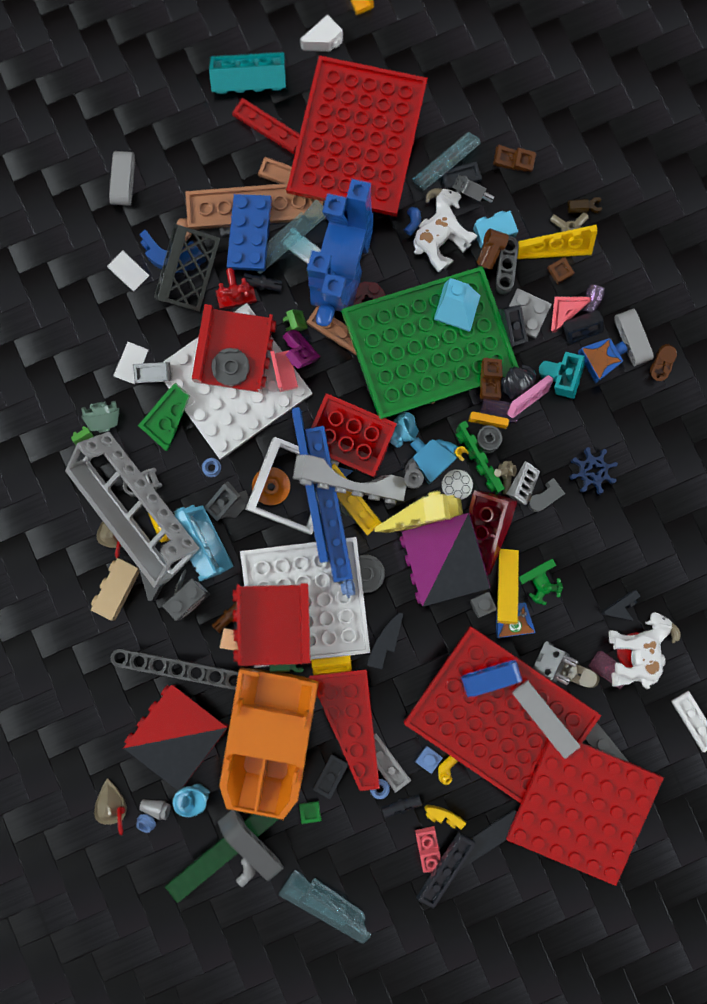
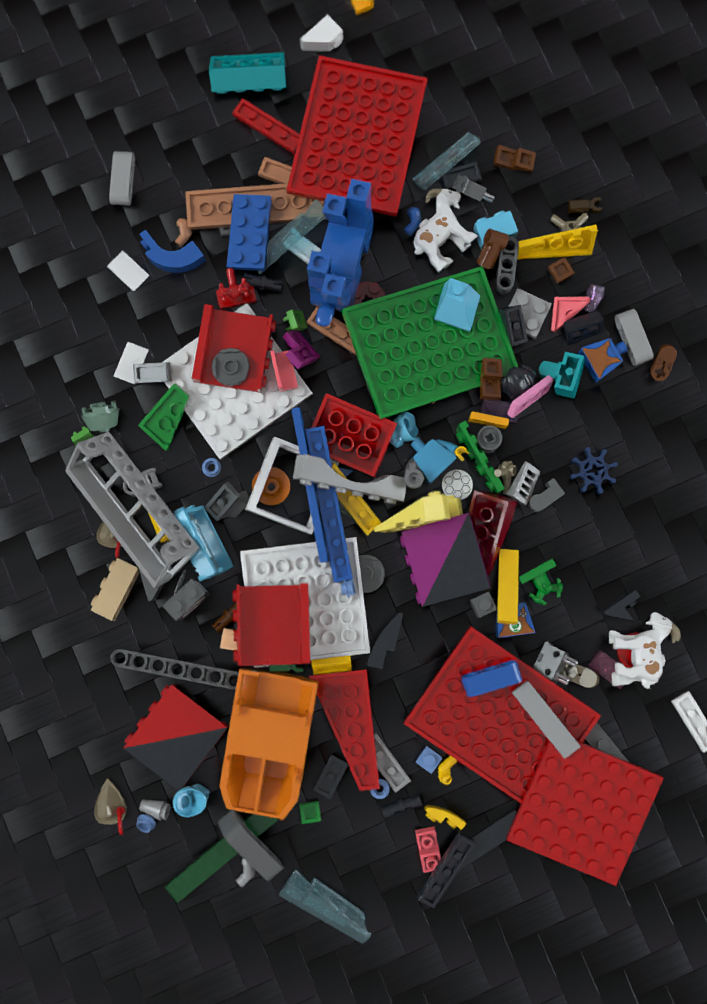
(170, 267): pearl dark grey fence -> none

